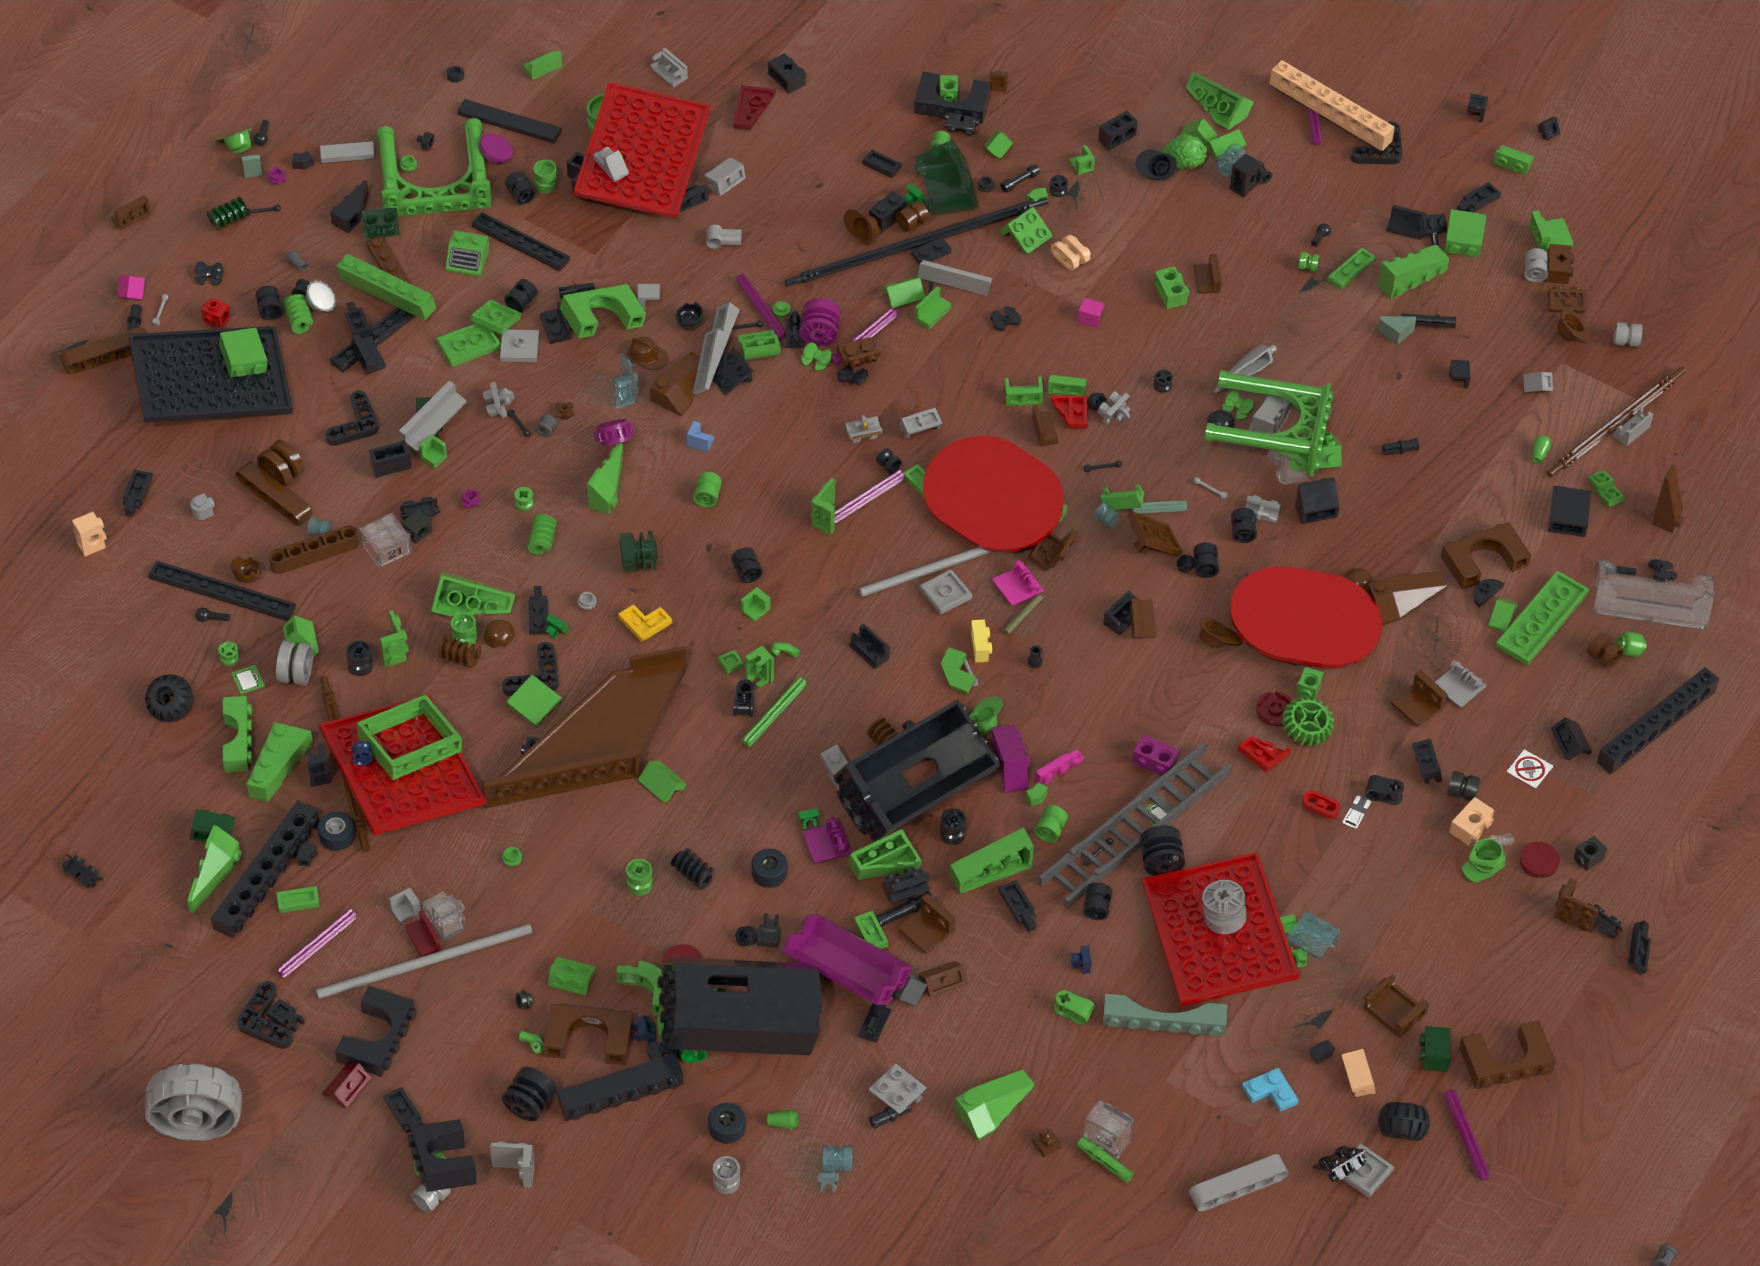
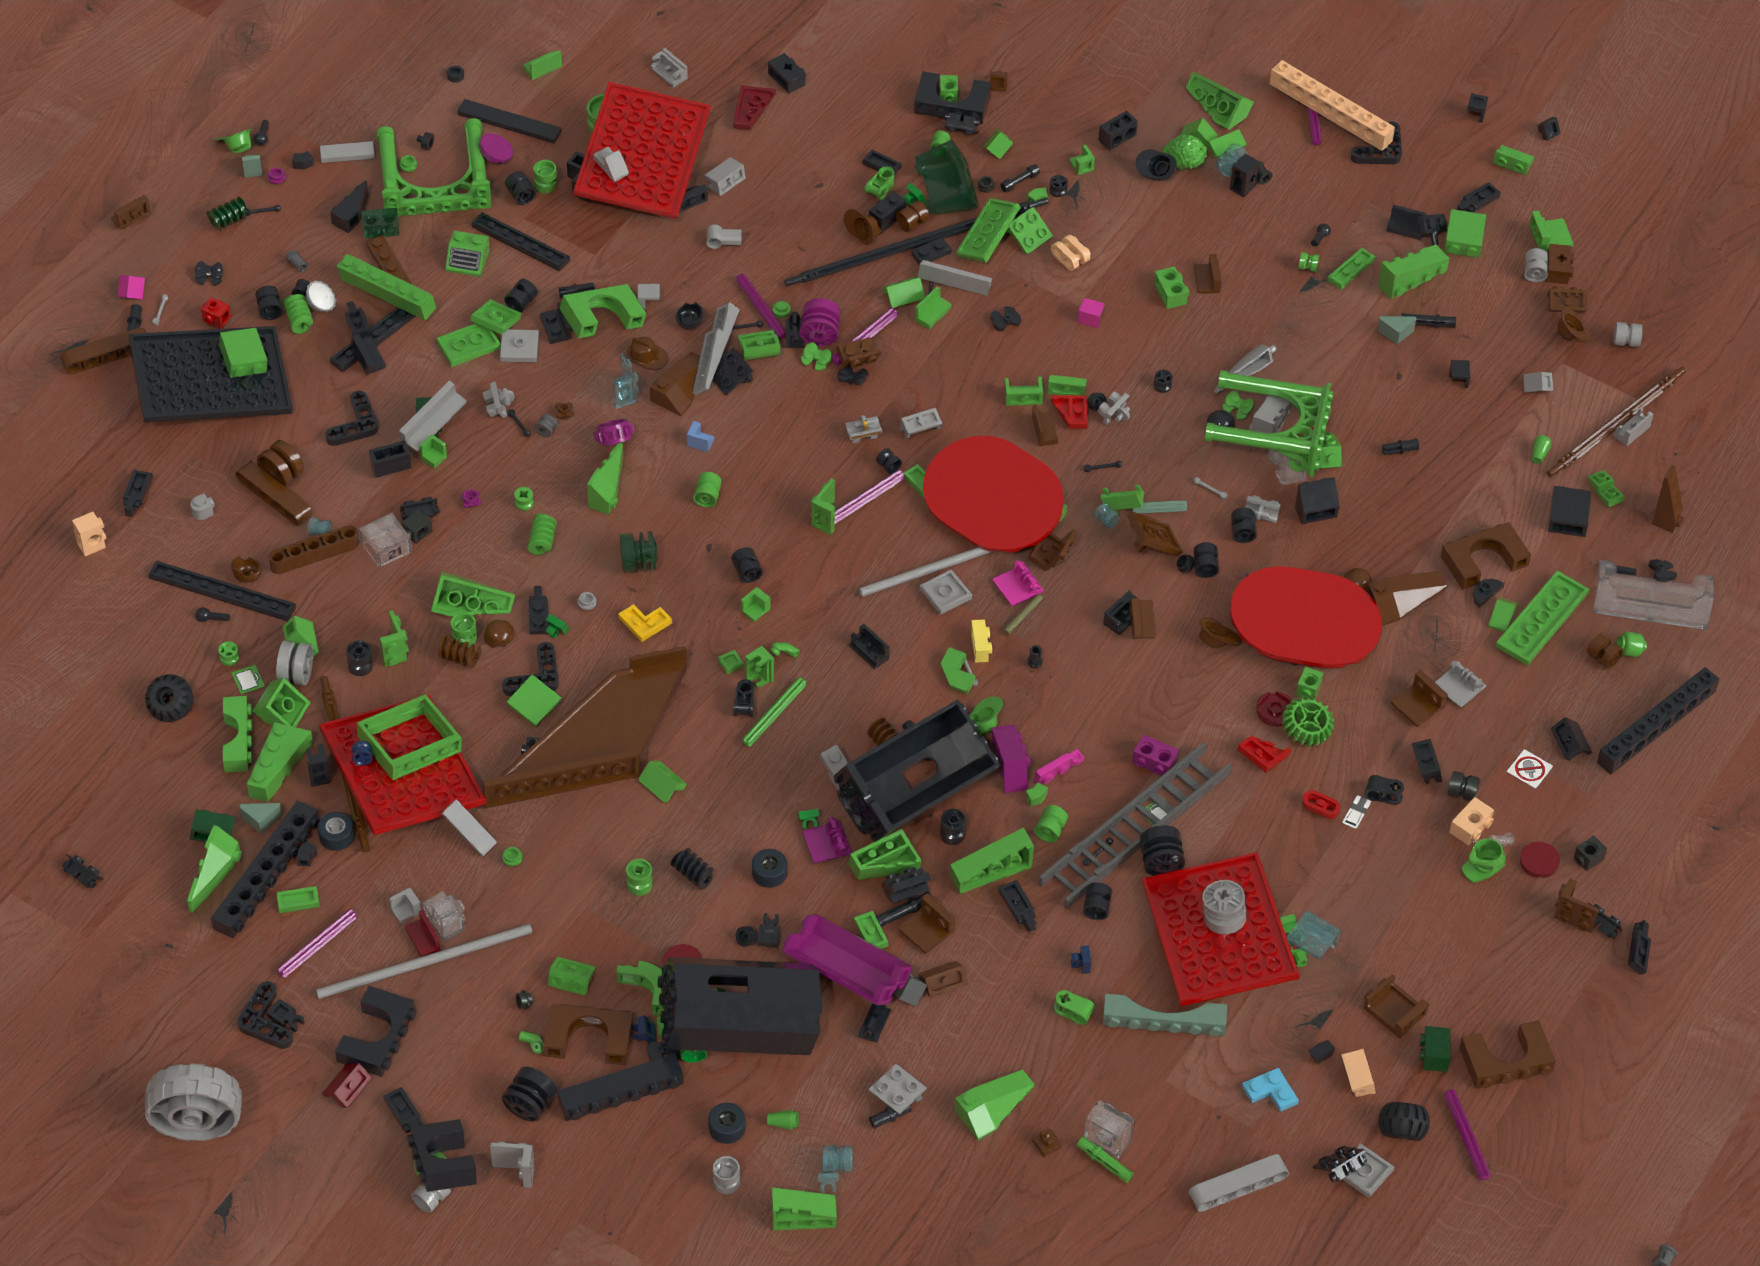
(261, 815): none -> sand green slope
(281, 704): none -> bright green slope
(469, 827): none -> light grey tile
(802, 1210): none -> bright green wedge
(881, 183): none -> bright green piece
(988, 230): none -> bright green tile

